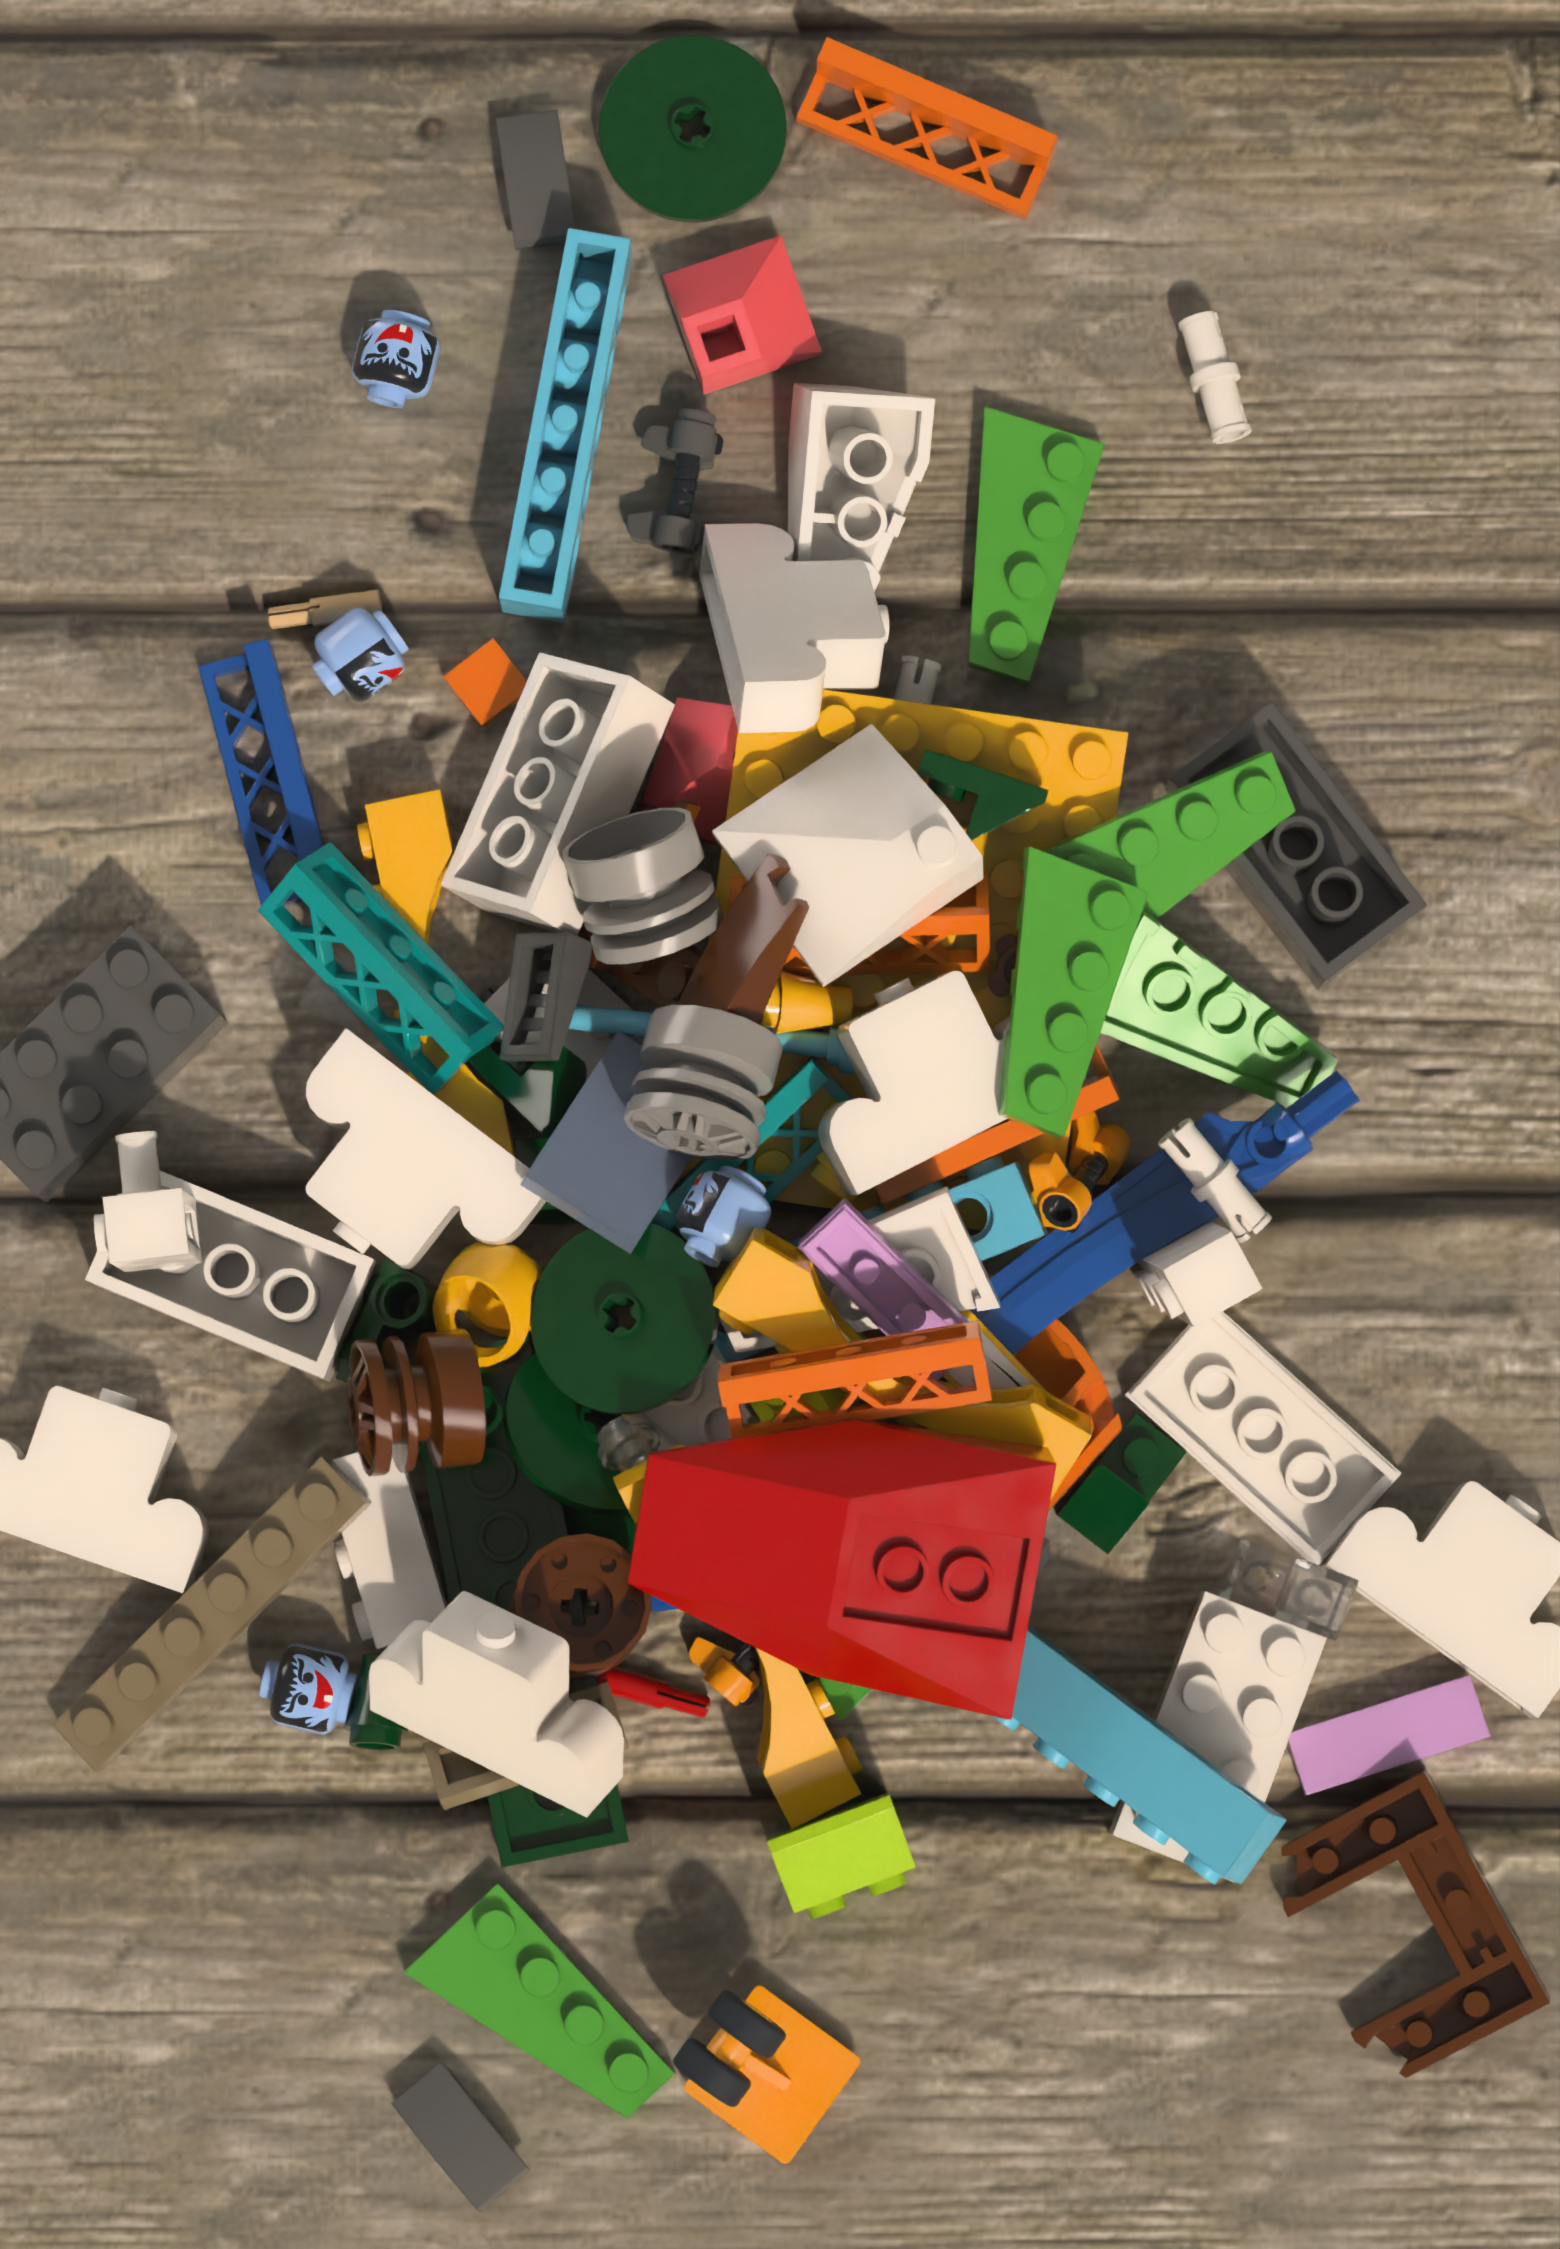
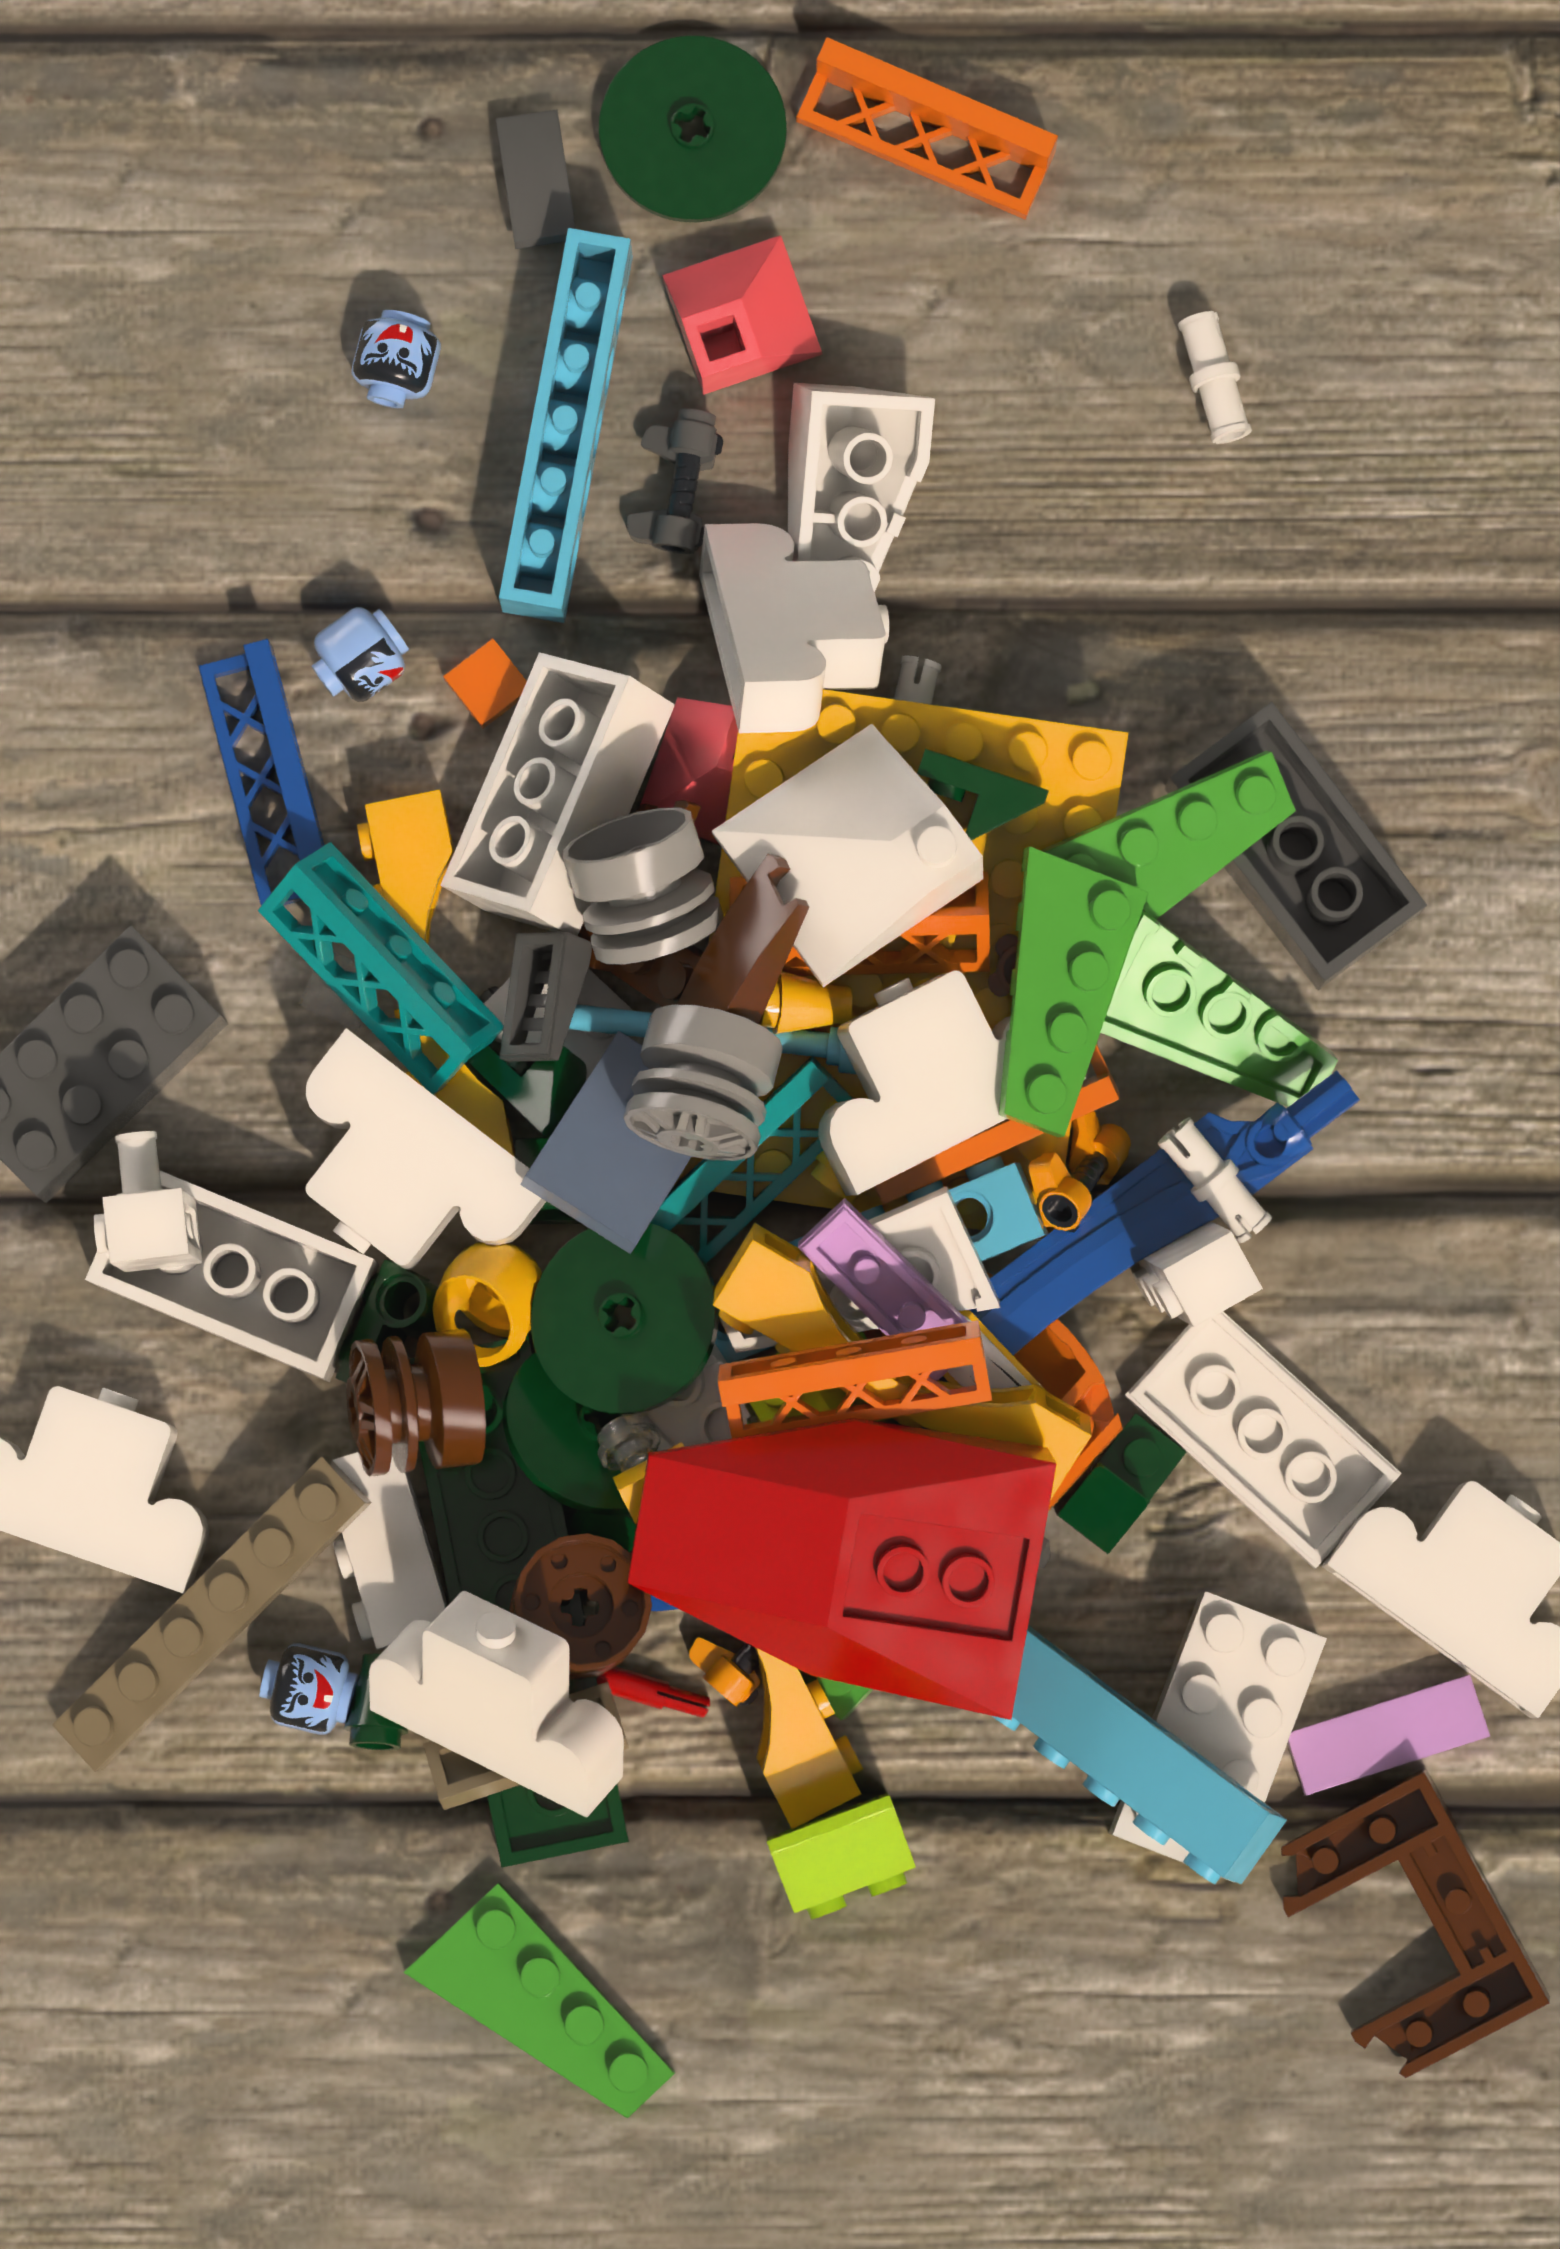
(322, 610): tan piece -> none
(460, 2137): dark grey slope -> none
(721, 1214): light blue head -> none
(766, 2070): light orange plate -> none
(1026, 526): bright green wing -> none
(1289, 1589): clear slope -> none

